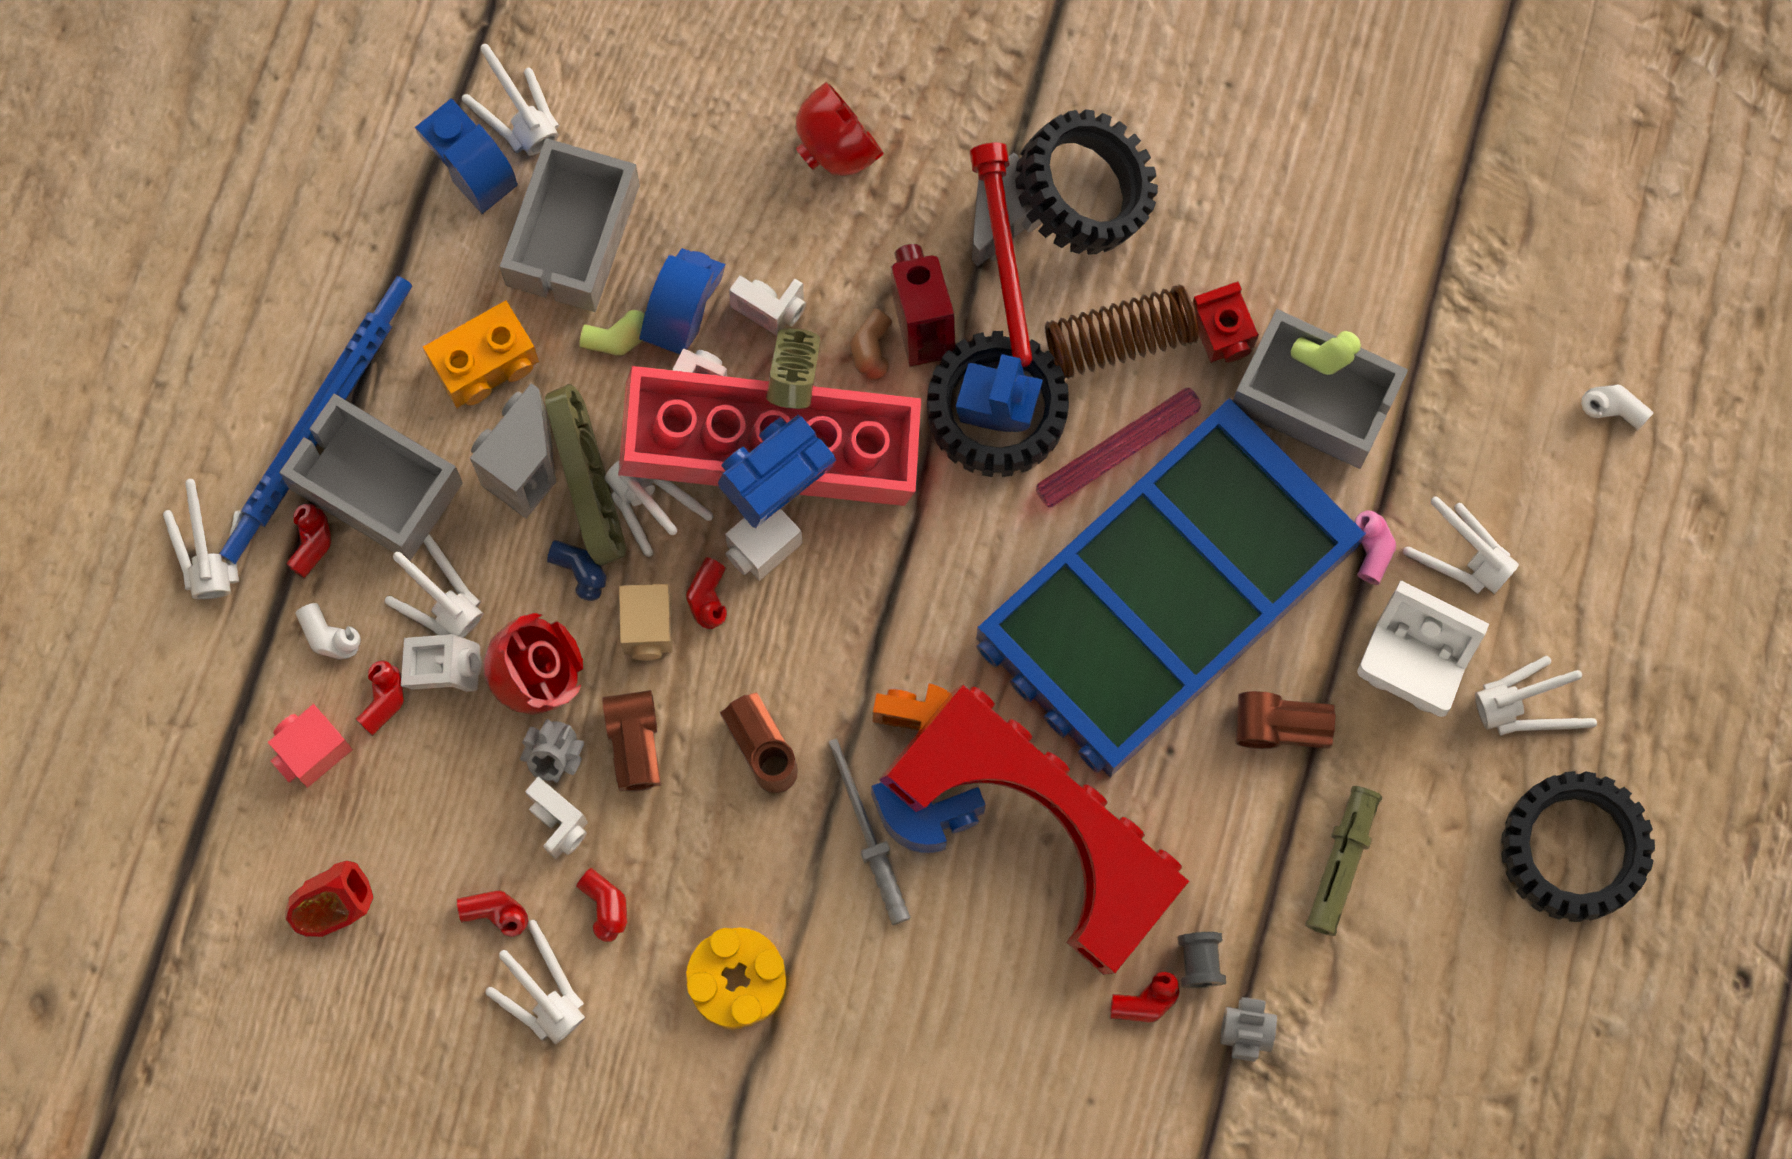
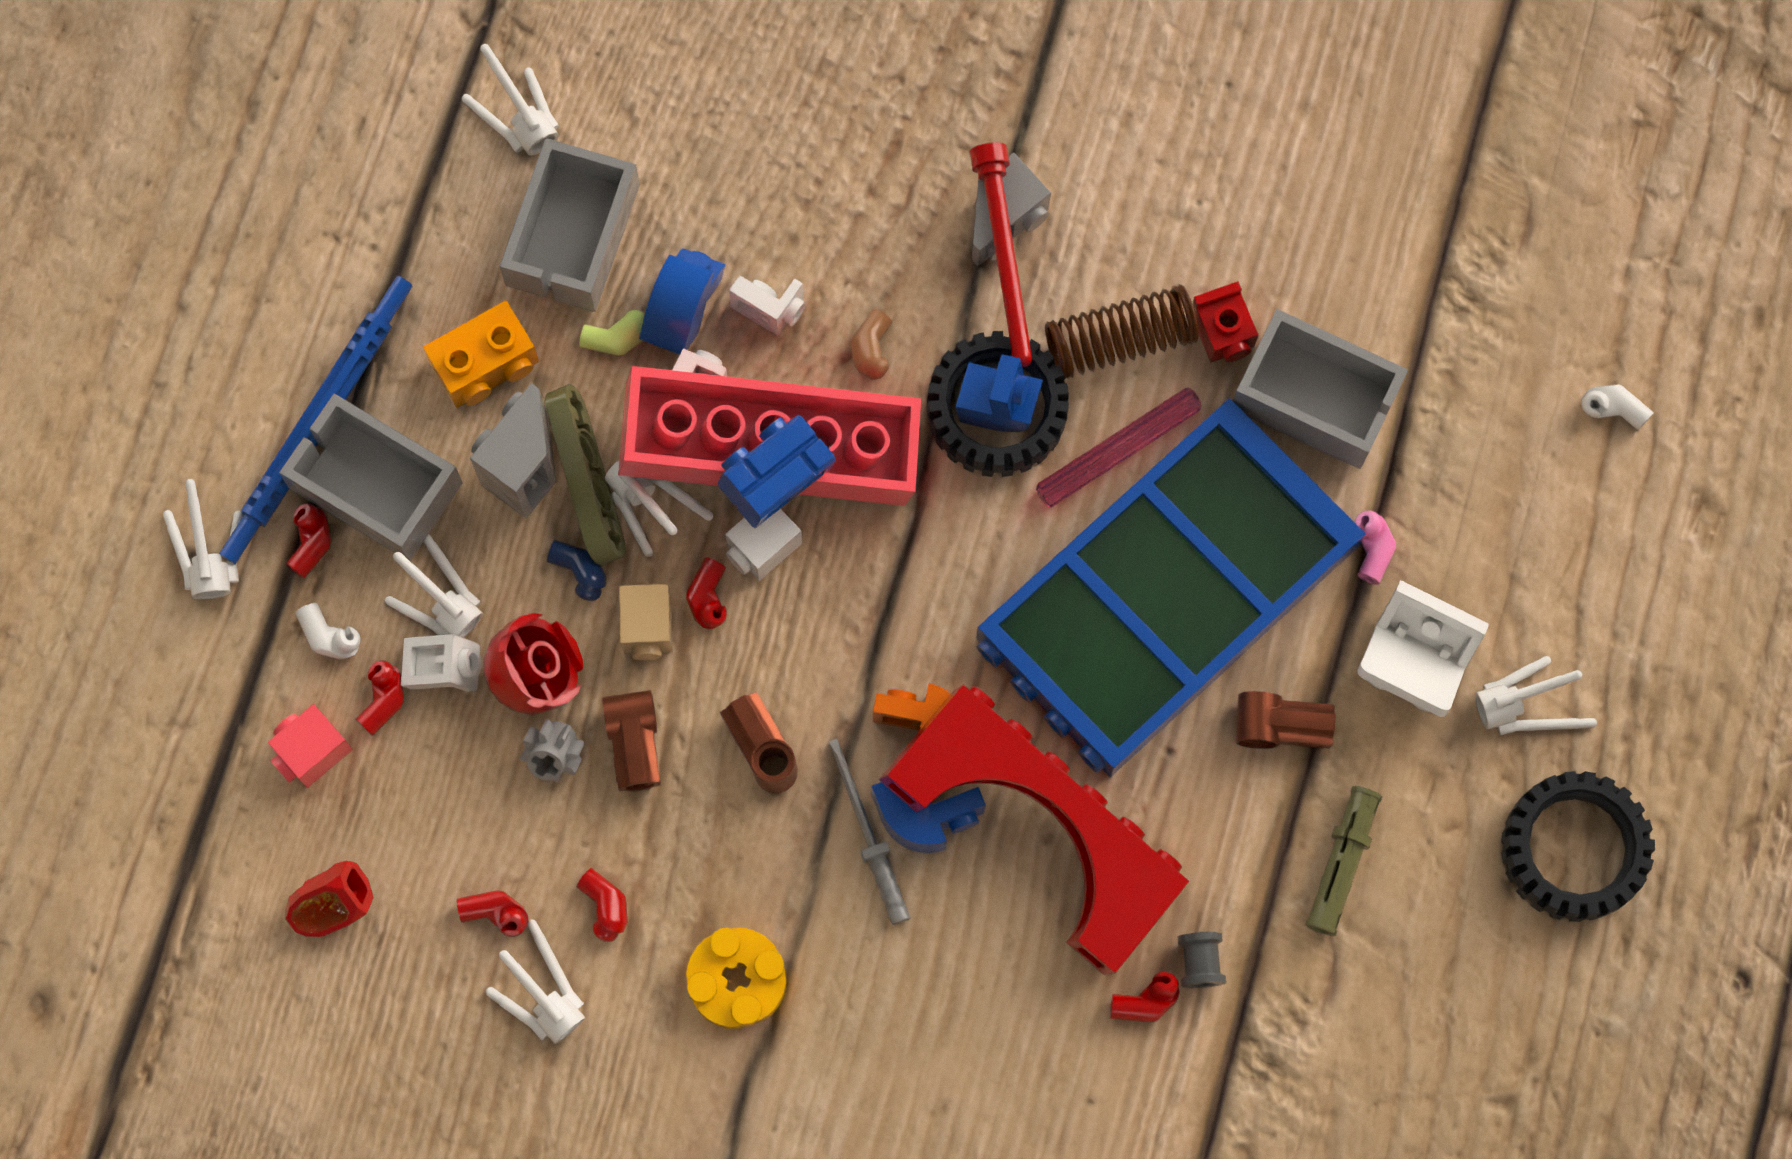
(470, 154): blue brick -> none
(553, 808): white bracket -> none
(793, 368): olive beam -> none
(833, 135): red cylinder -> none
(922, 305): dark red torso -> none
(1123, 159): black tyre -> none
(1248, 1029): light grey gear -> none
(1329, 356): yellowish green arm -> none
(1491, 563): white plant -> none

